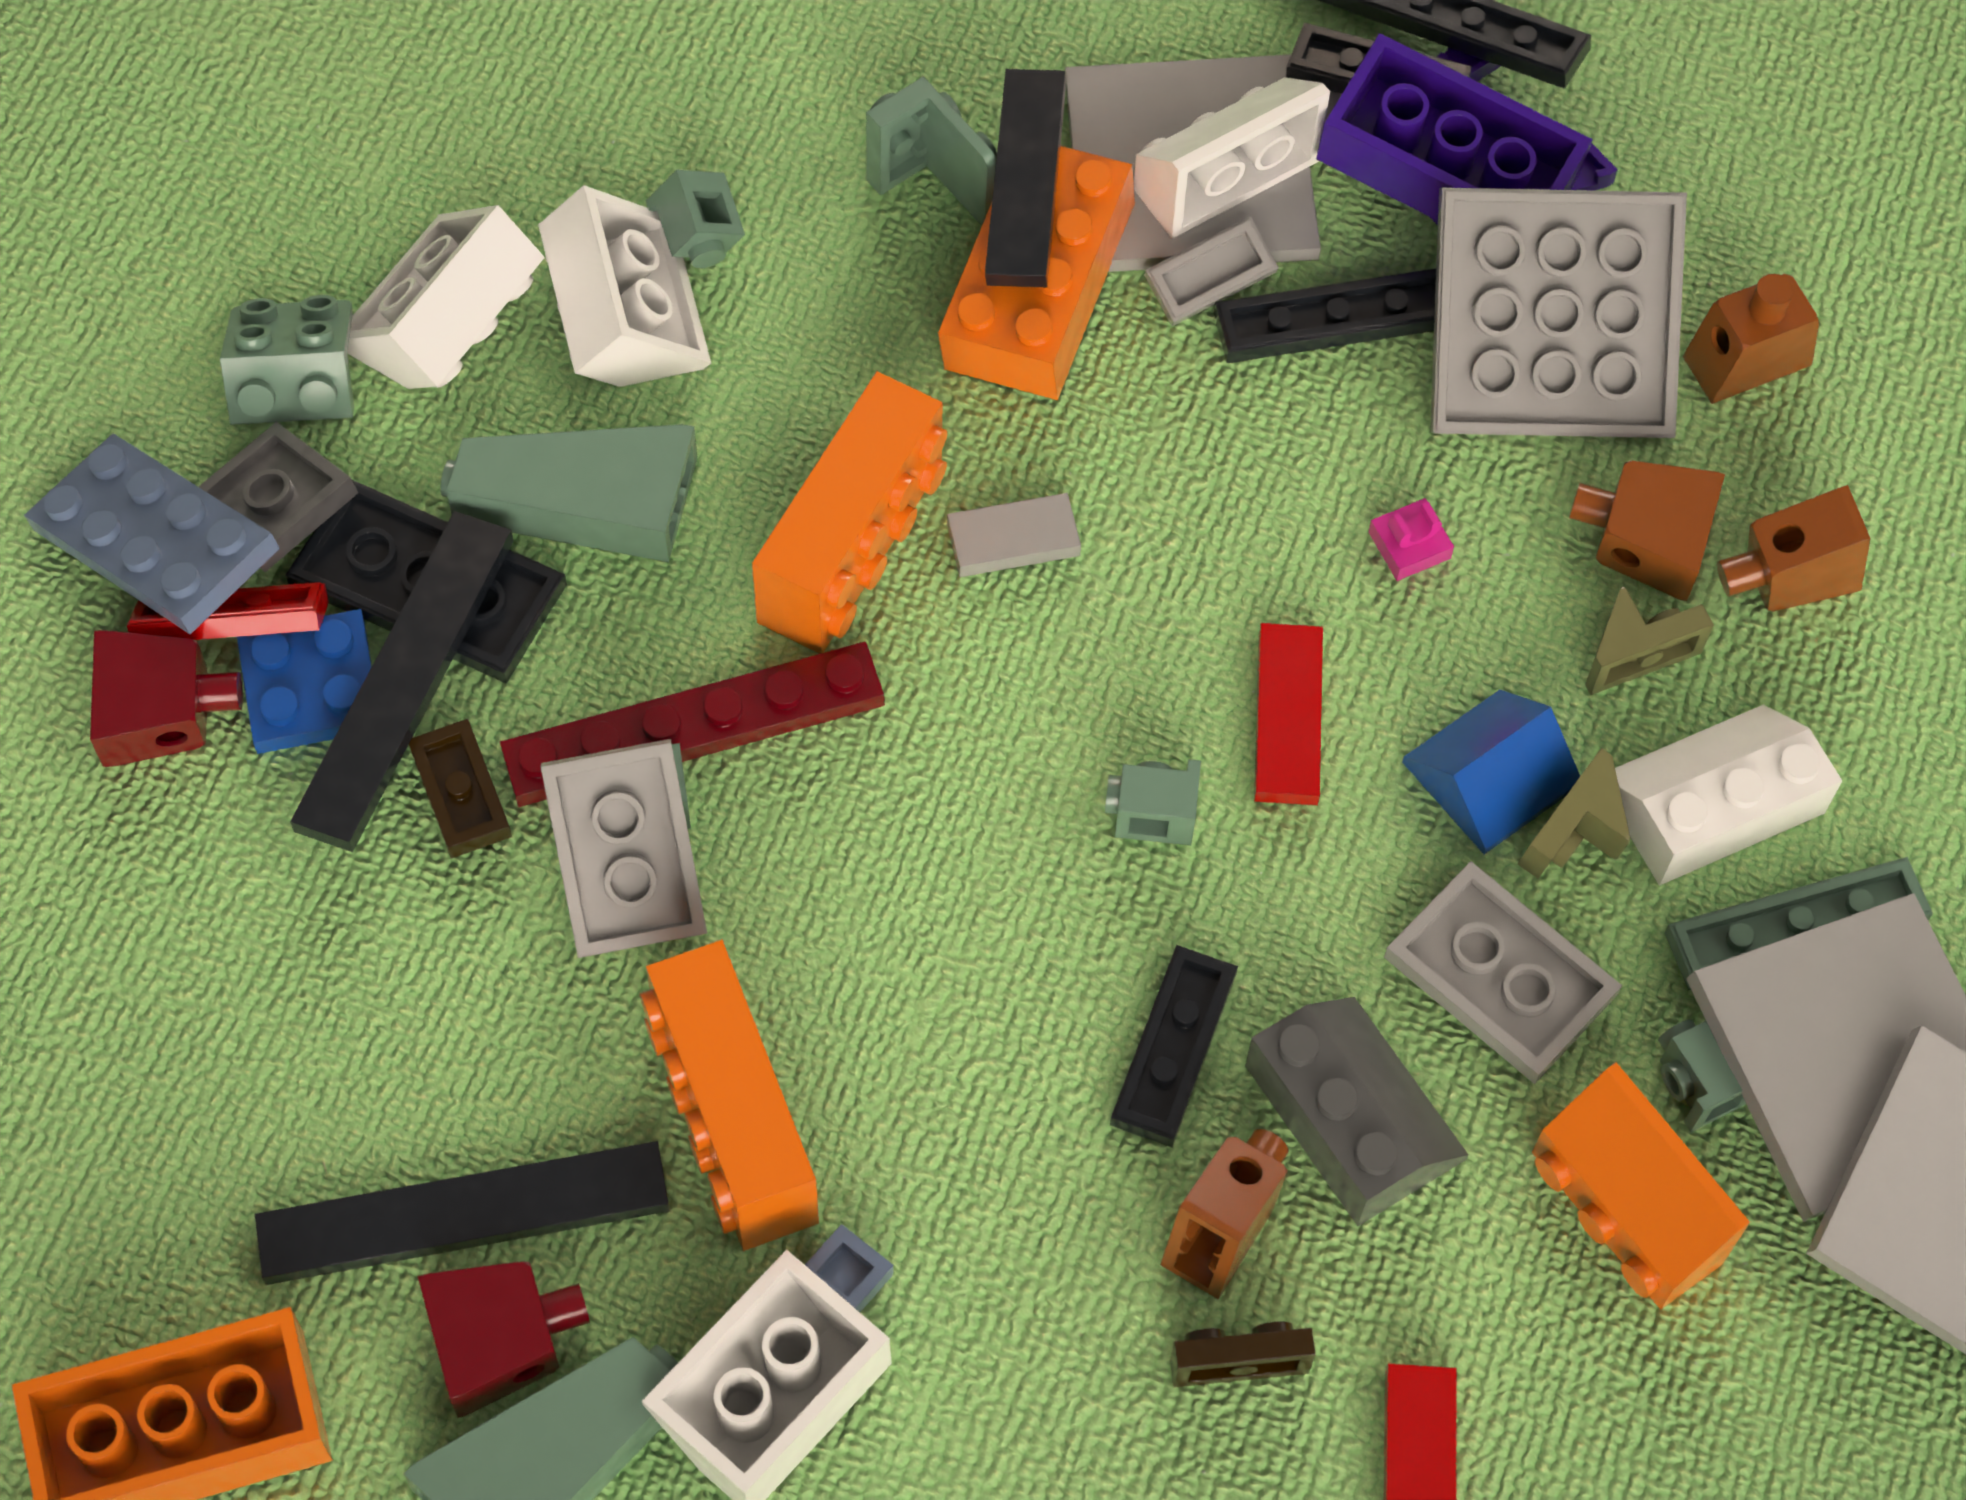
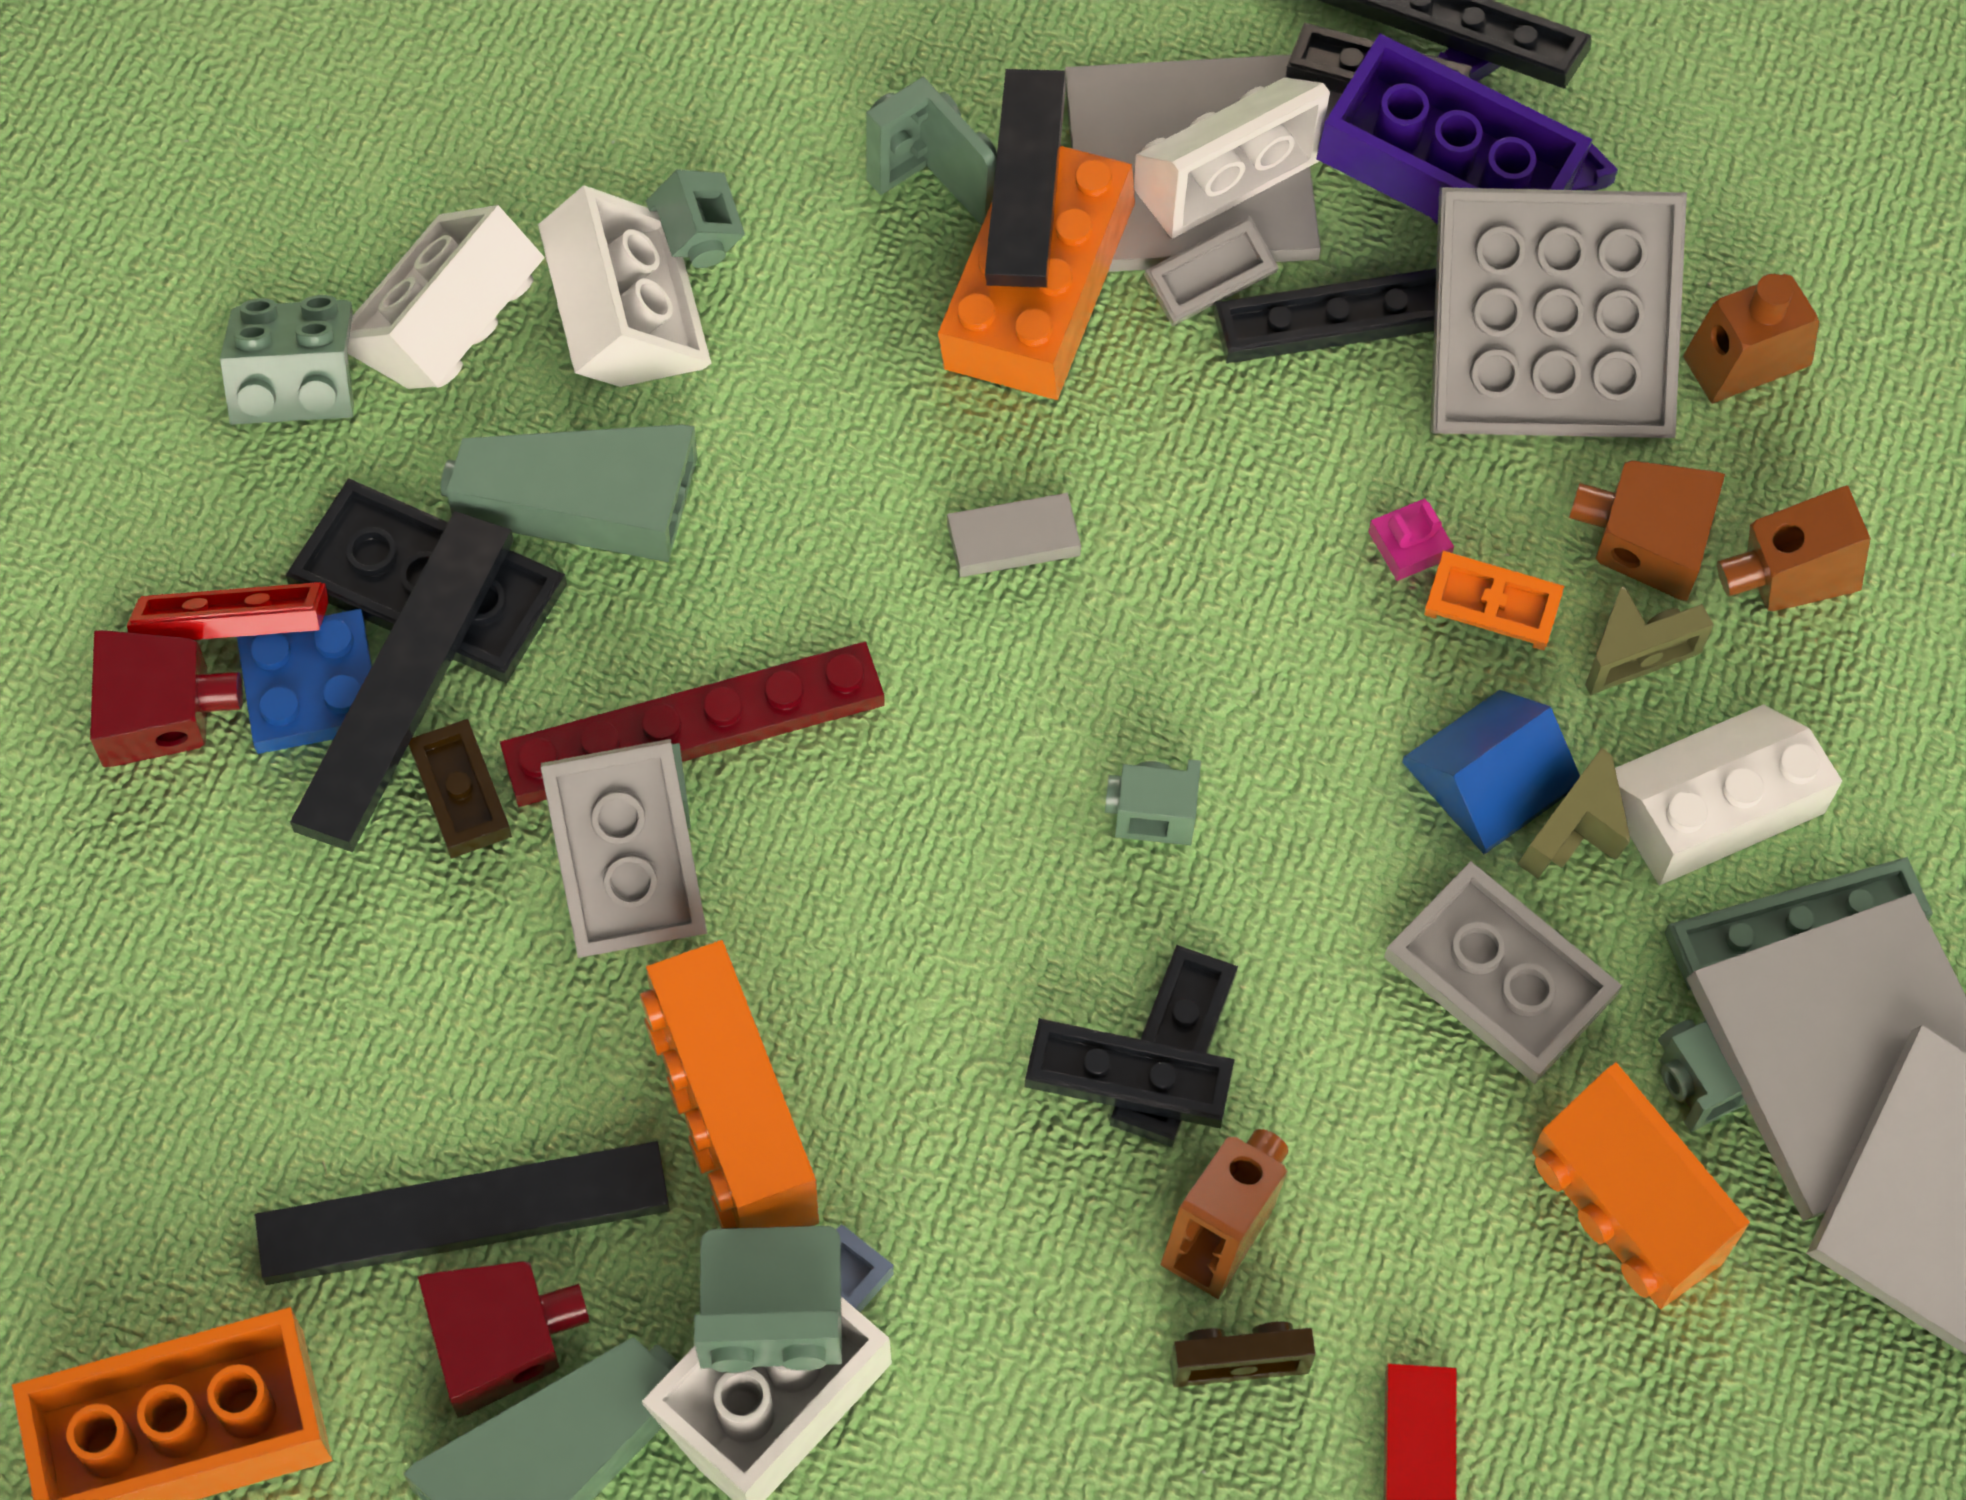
(152, 533): sand blue plate -> none
(281, 487): flat silver plate -> none
(769, 1298): none -> sand green bracket
(850, 514): orange brick -> none
(1129, 1073): none -> black tile
(1289, 714): red tile -> none
(1352, 1106): dark grey slope -> none
(1494, 599): none -> orange hinge

